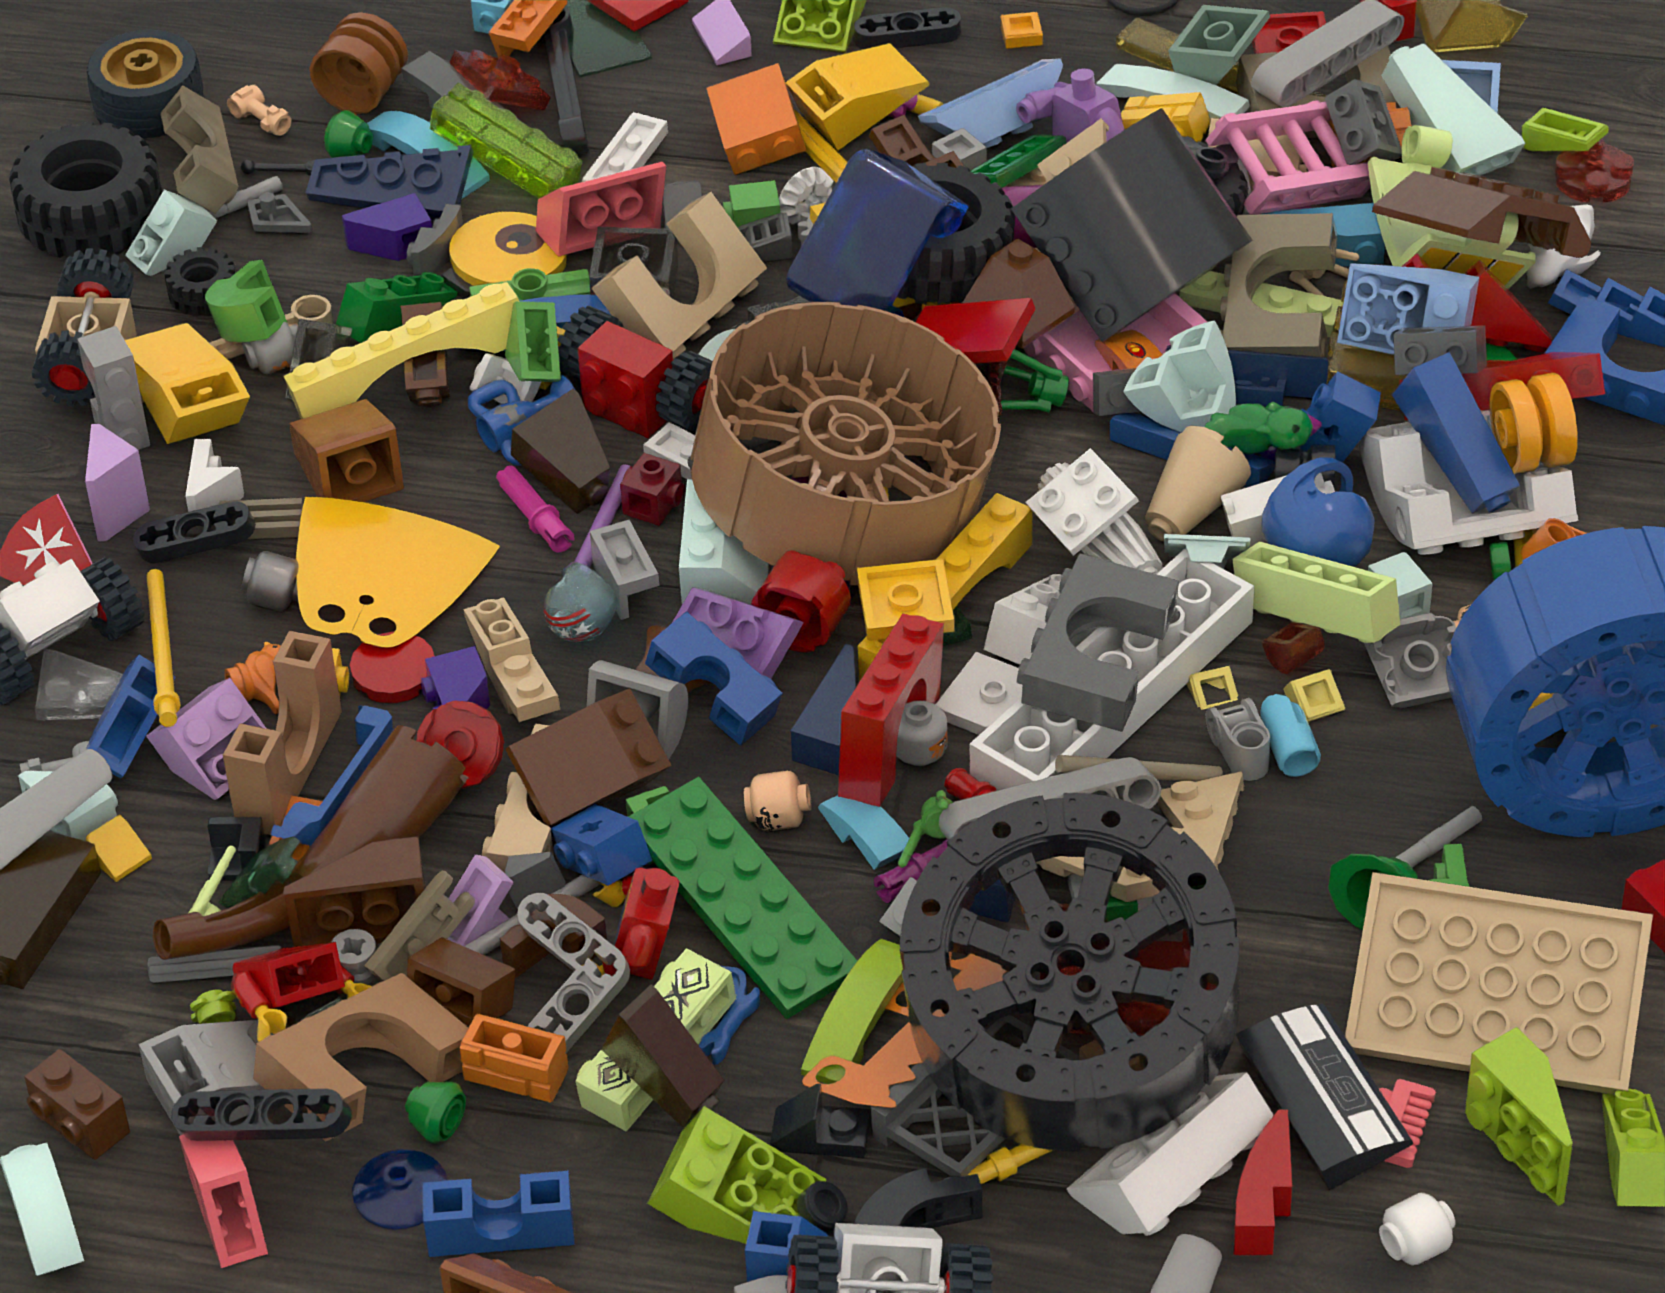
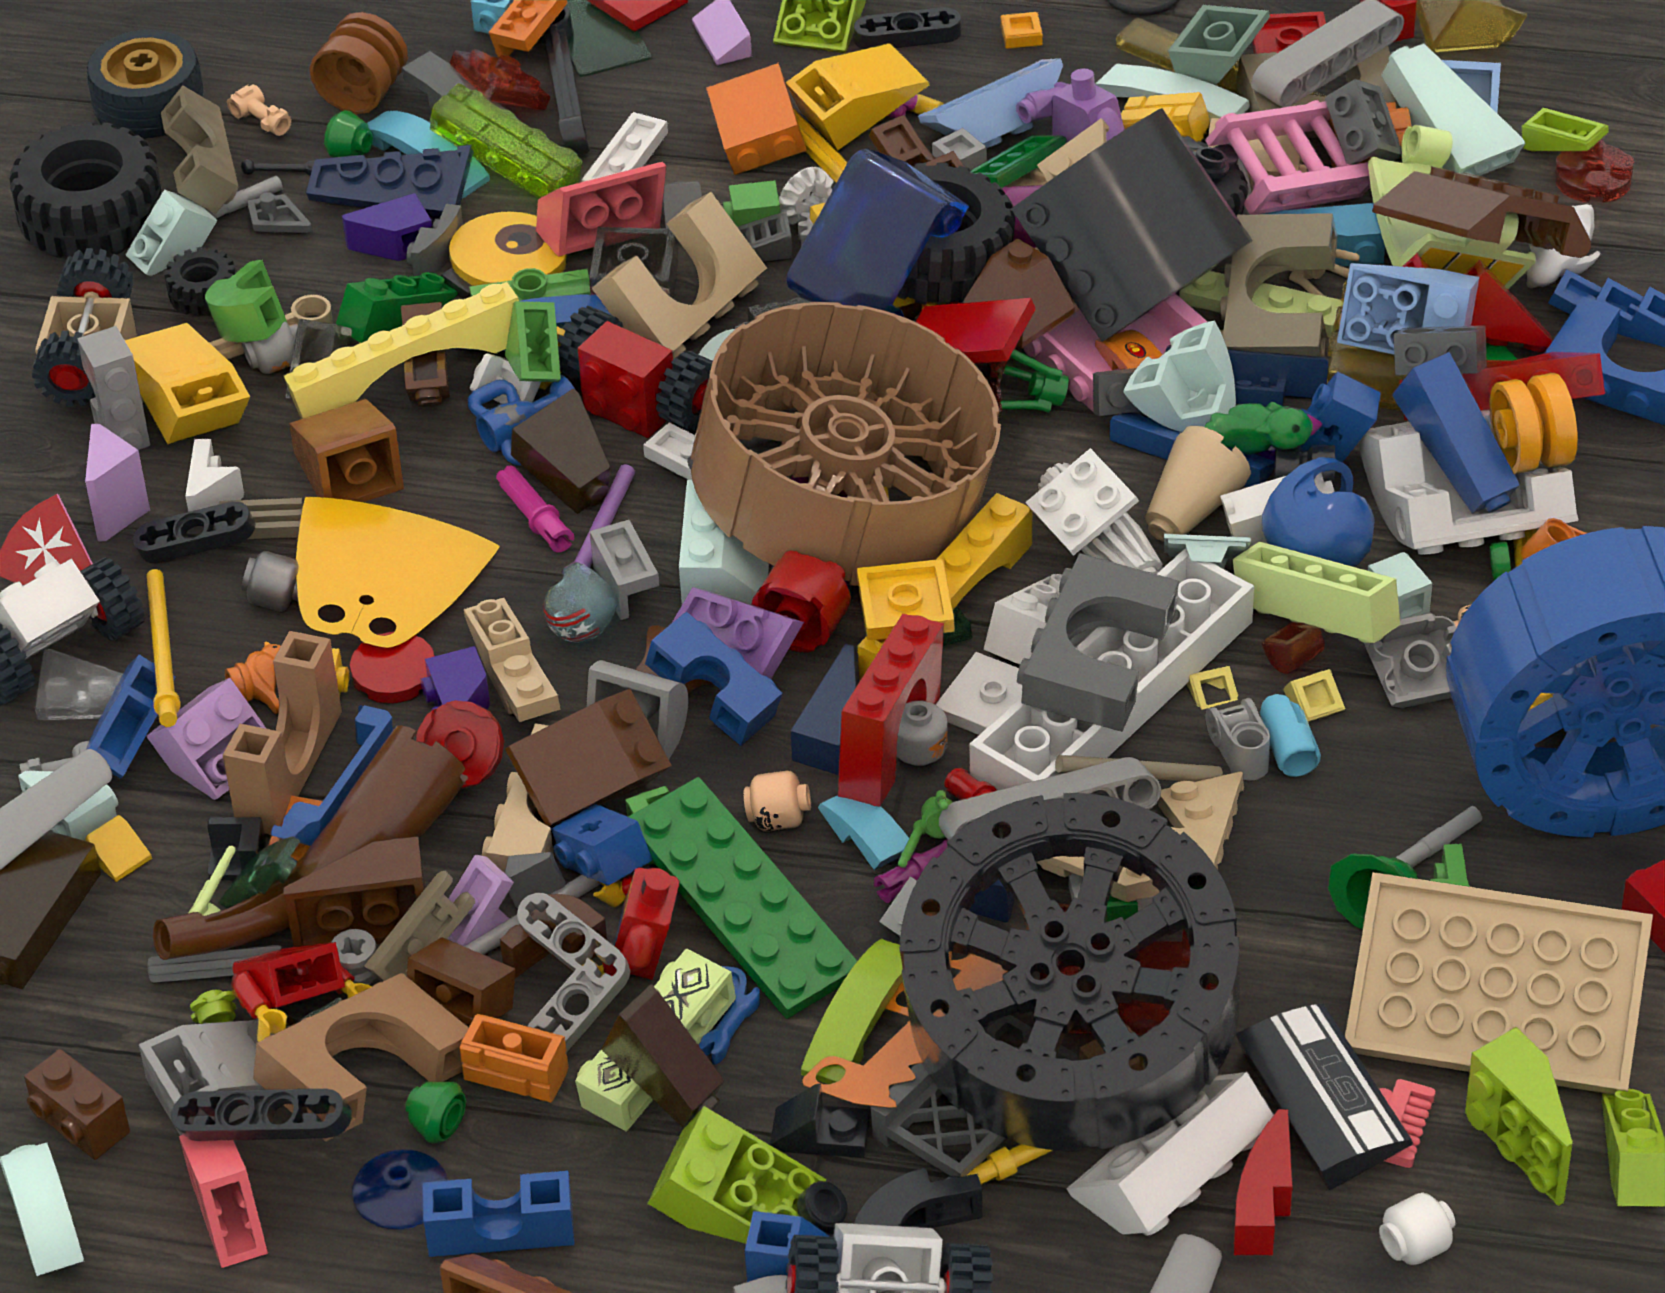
(651, 489): dark red brick -> none

